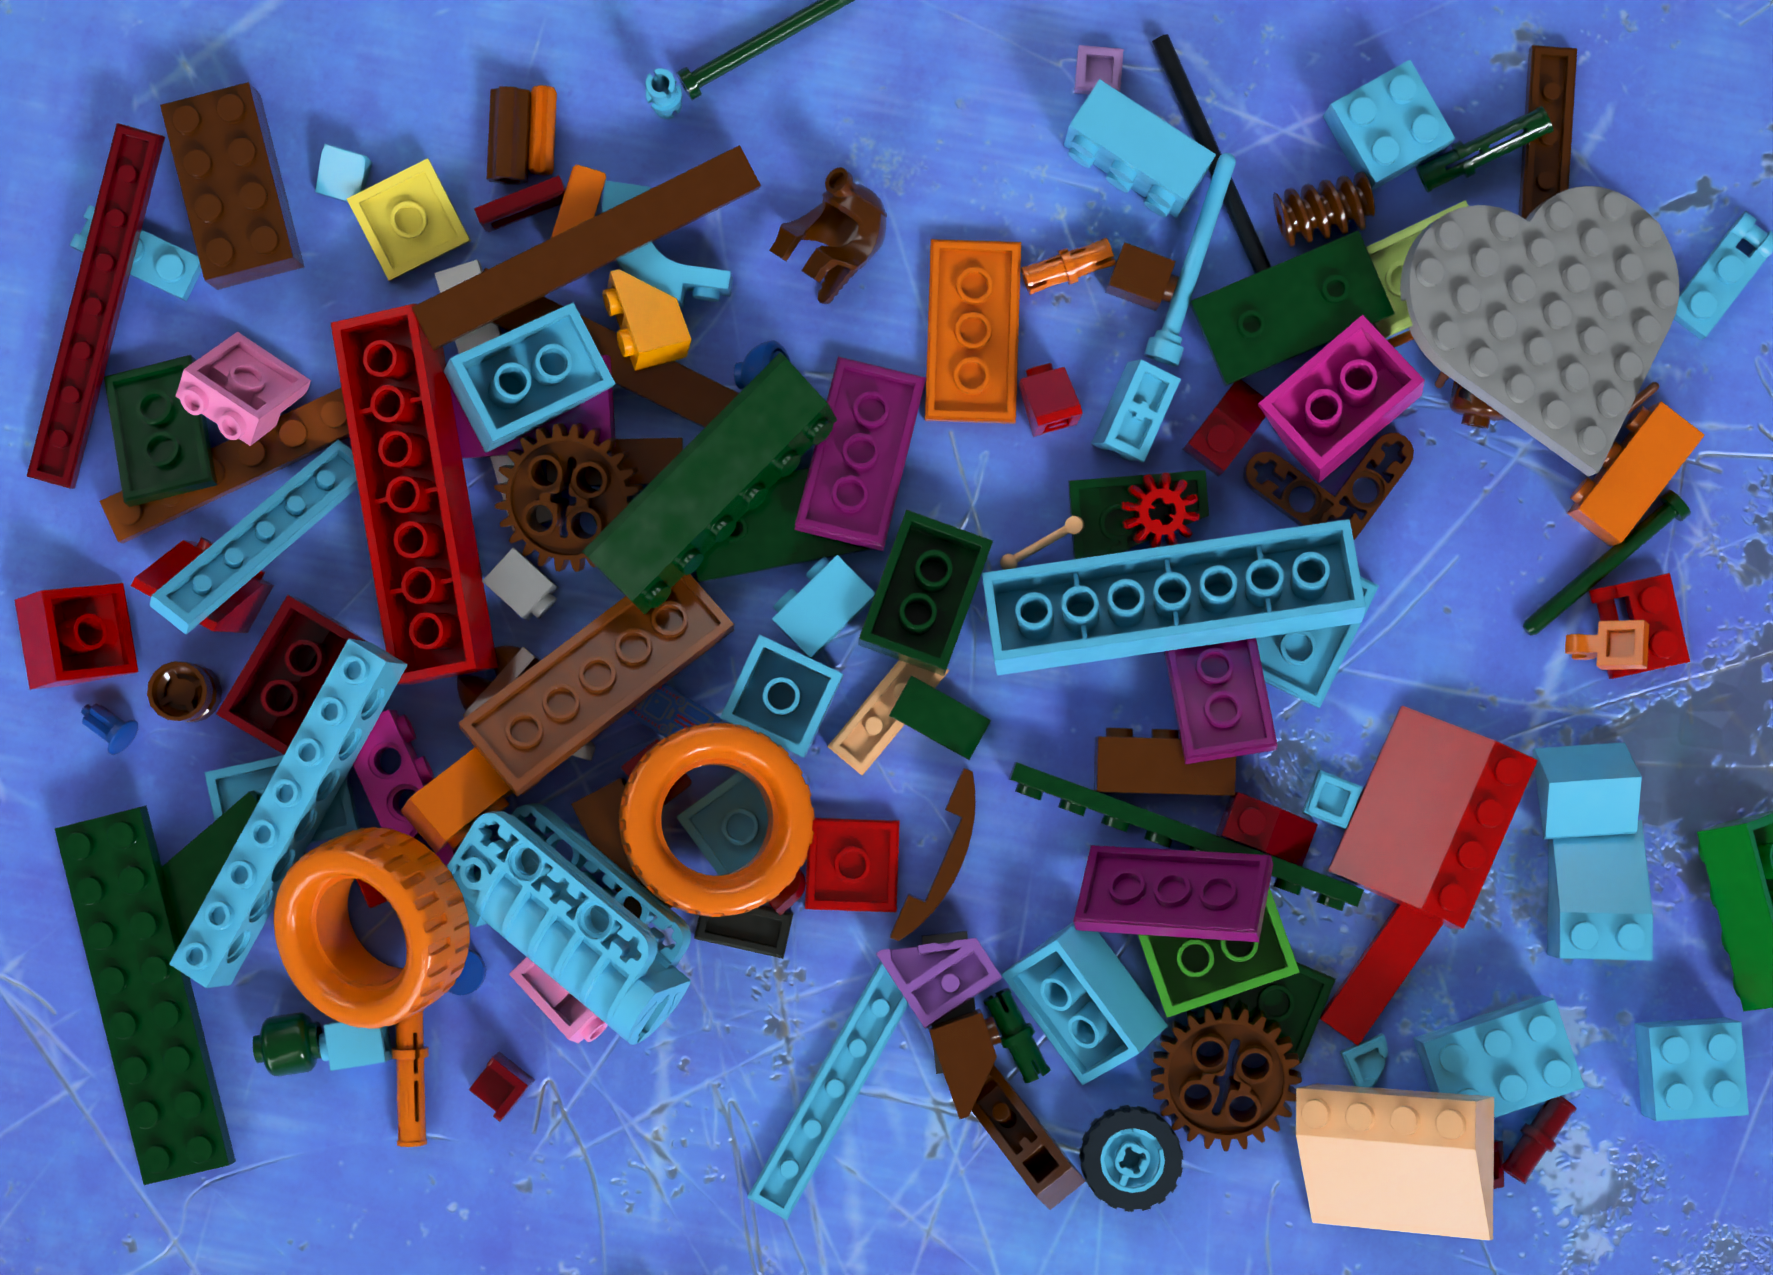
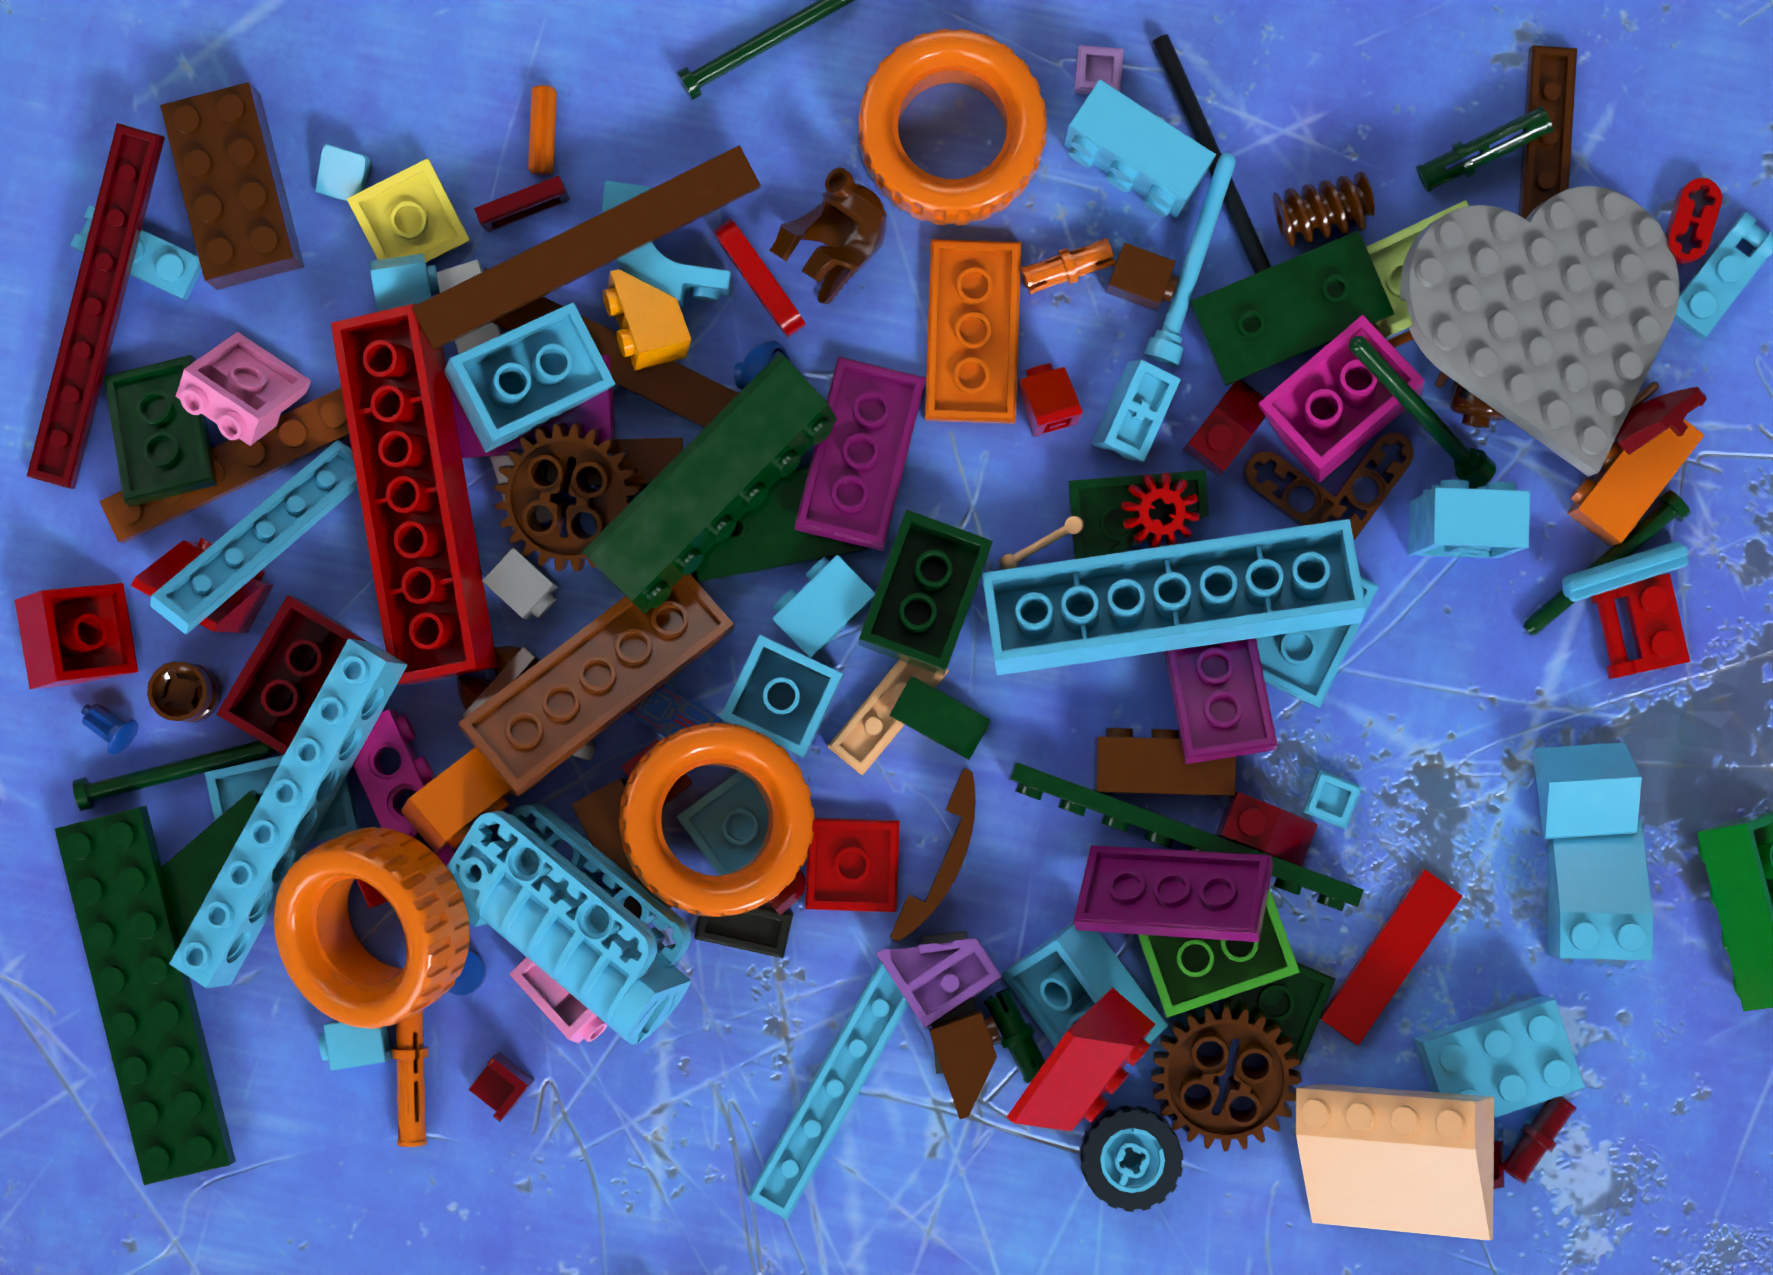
(86, 792): none -> dark green bar
(288, 1044): dark green head -> none
(402, 281): none -> medium azure brick
(508, 135): reddish brown axle -> none
(580, 198): orange slope -> none
(663, 93): medium azure pin -> none
(758, 277): none -> red beam
(960, 59): none -> orange tyre
(1025, 1141): reddish brown slope -> none
(1085, 1066): none -> red slope
(1366, 1061): medium azure tile -> none
(1389, 125): medium azure brick -> none
(1432, 817): slope -> none
(1469, 463): none -> dark green piece
(1469, 522): none -> medium azure brick
(1616, 645): orange plate -> none
(1625, 571): none -> medium azure axle
(1658, 415): none -> dark red slope
(1691, 1069): medium azure brick -> none
(1702, 224): none -> red beam

